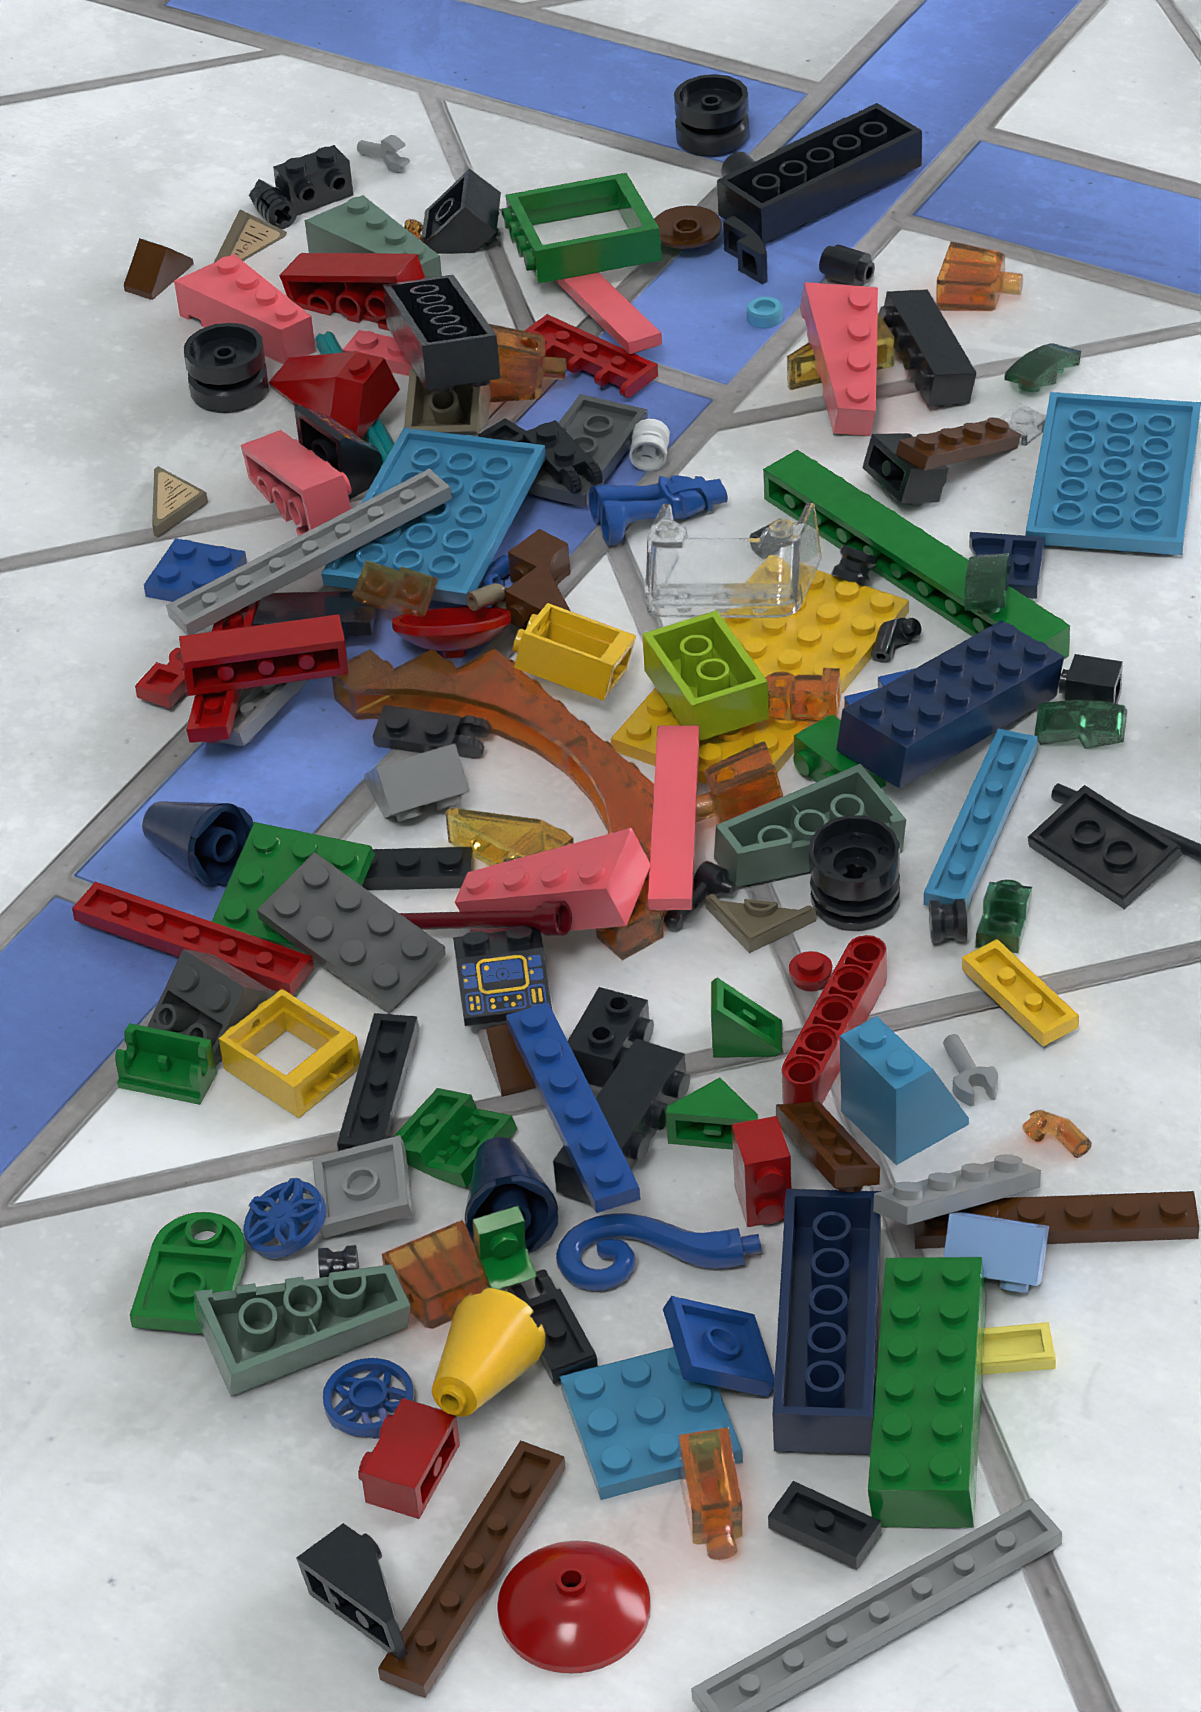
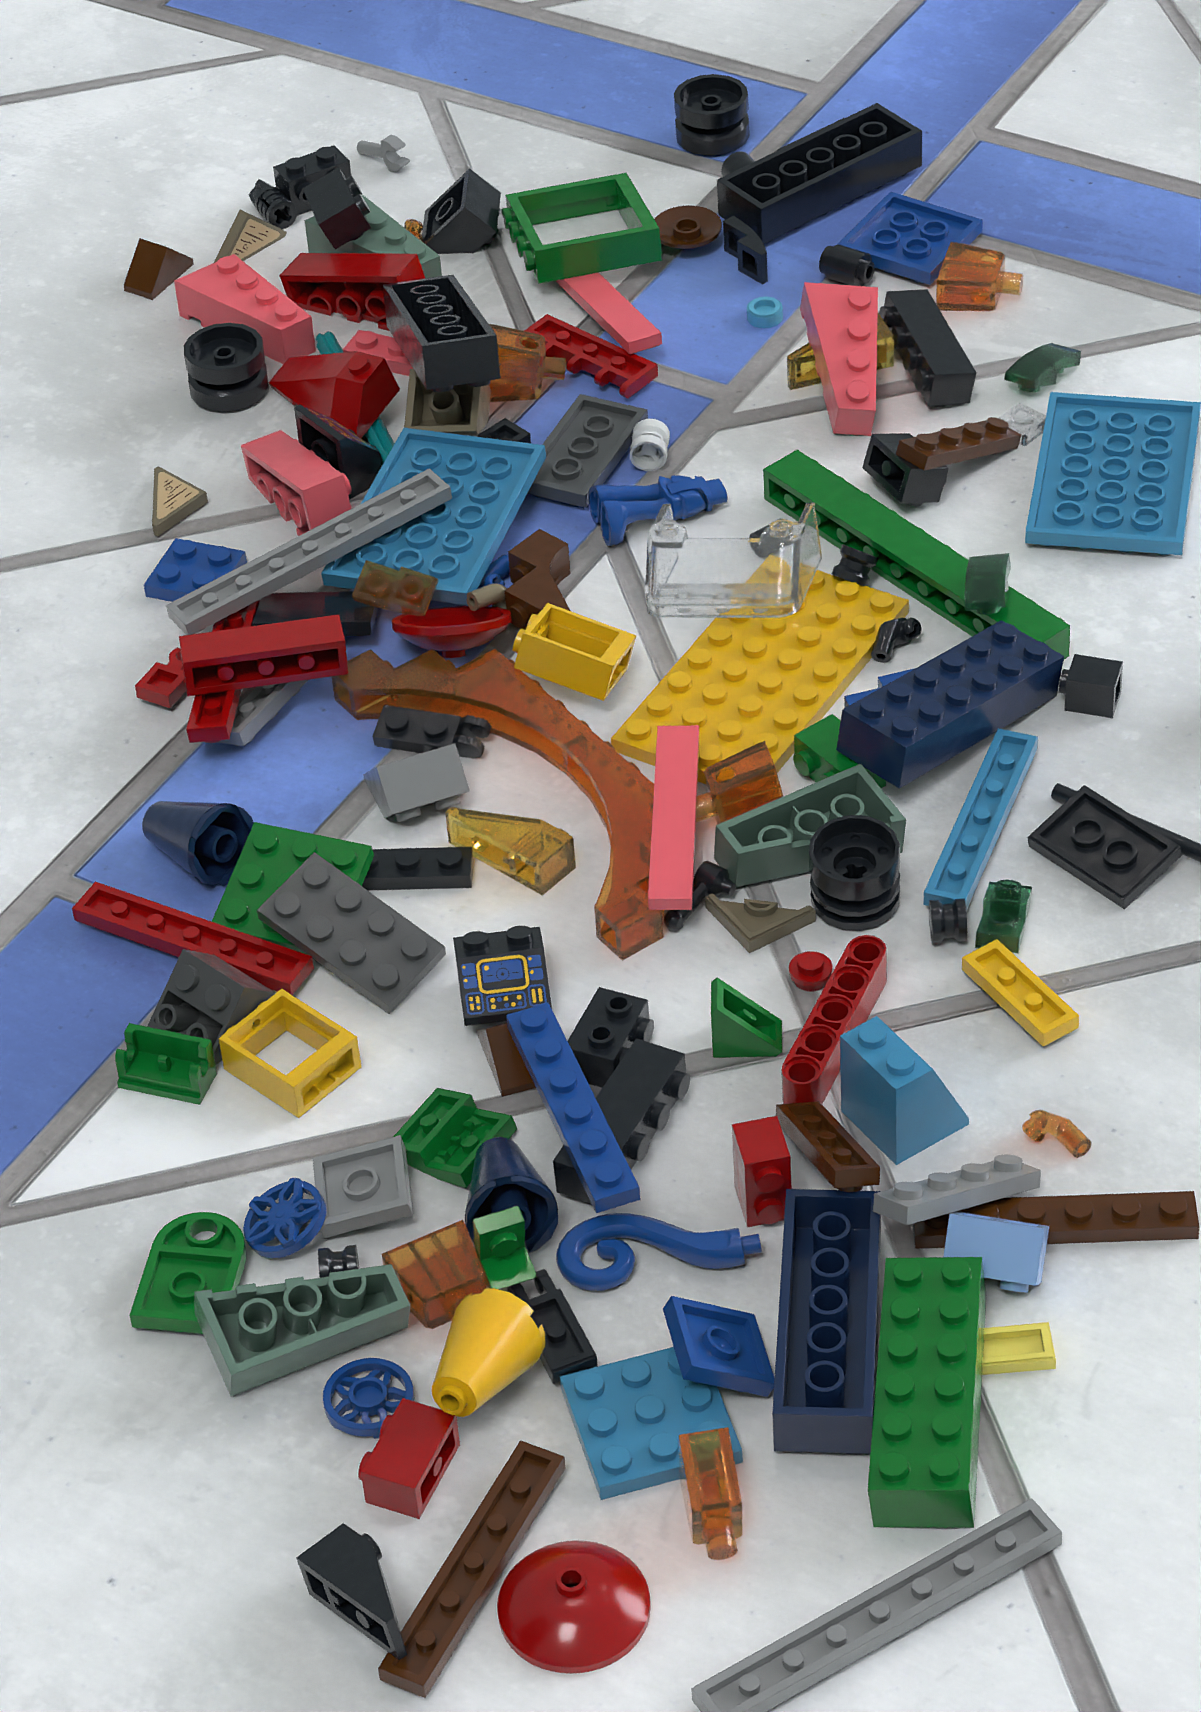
(338, 207): none -> black brick
(379, 1080): black plate -> none
(550, 918): dark red piece -> none
(564, 457): black hinge -> none
(594, 876): coral wedge -> none
(705, 675): lime brick -> none
(707, 1116): green slope -> none
(804, 696): clear orange leg -> none
(824, 1524): black plate -> none
(911, 236): none -> blue plate
(969, 1074): light grey bar -> none
(1025, 557): dark blue wing -> none
(1089, 721): clear green slope -> none

